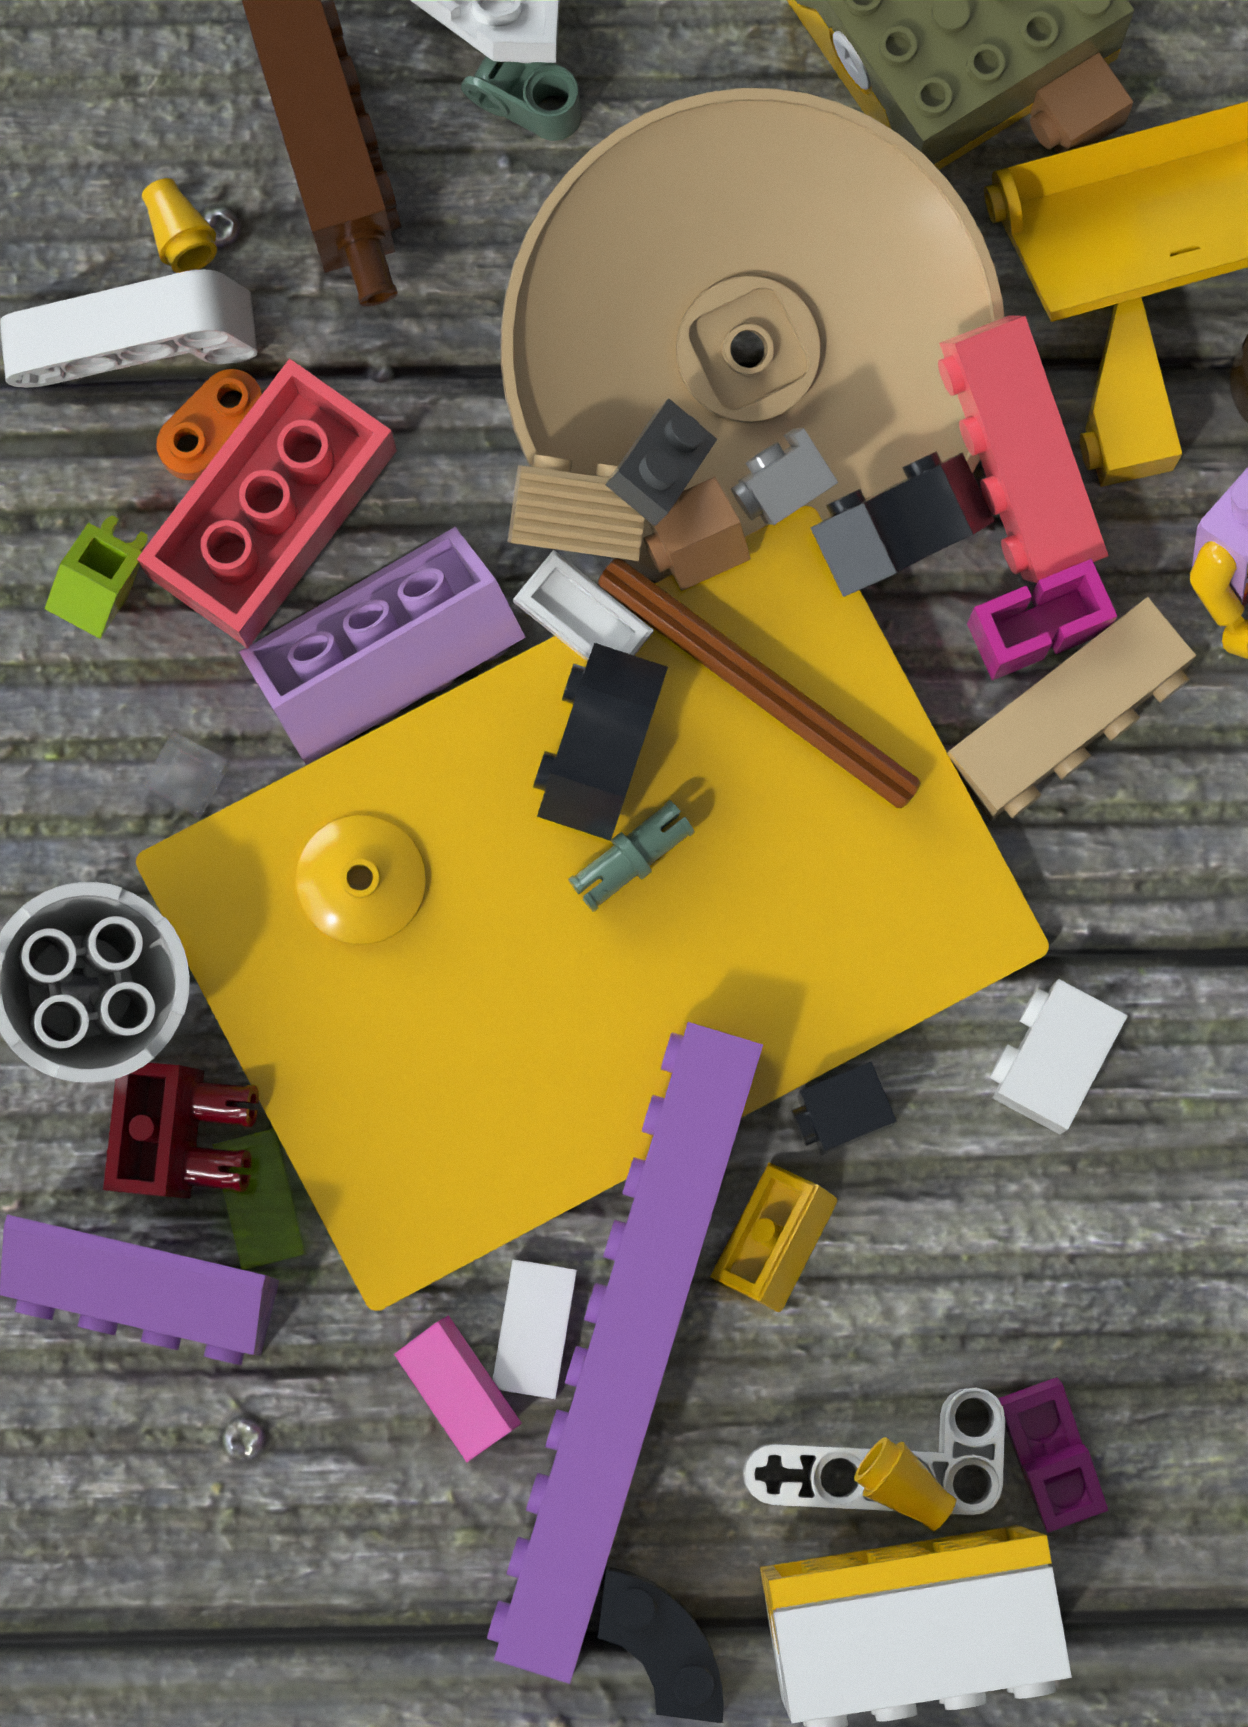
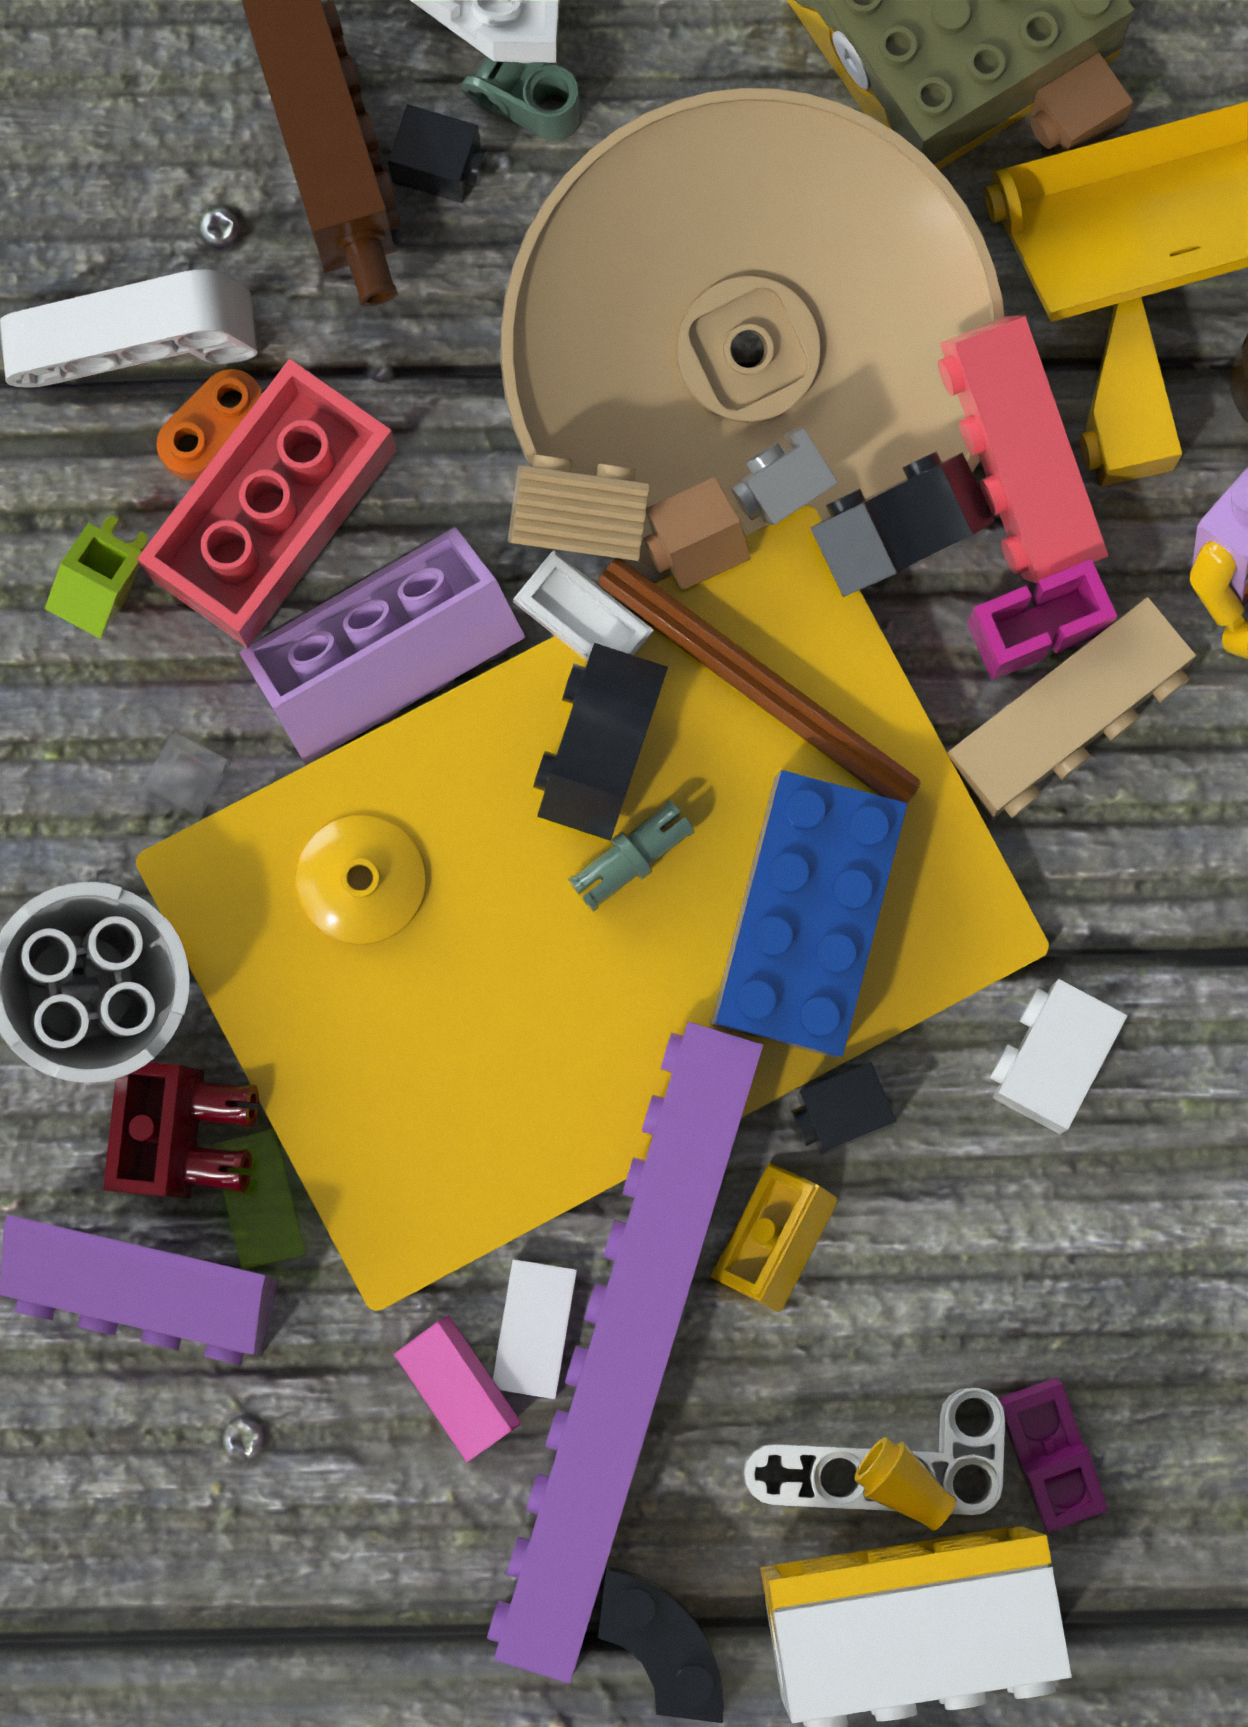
(179, 229): yellow cone -> none
(437, 154): none -> black brick
(661, 462): dark grey plate -> none
(809, 914): none -> blue brick

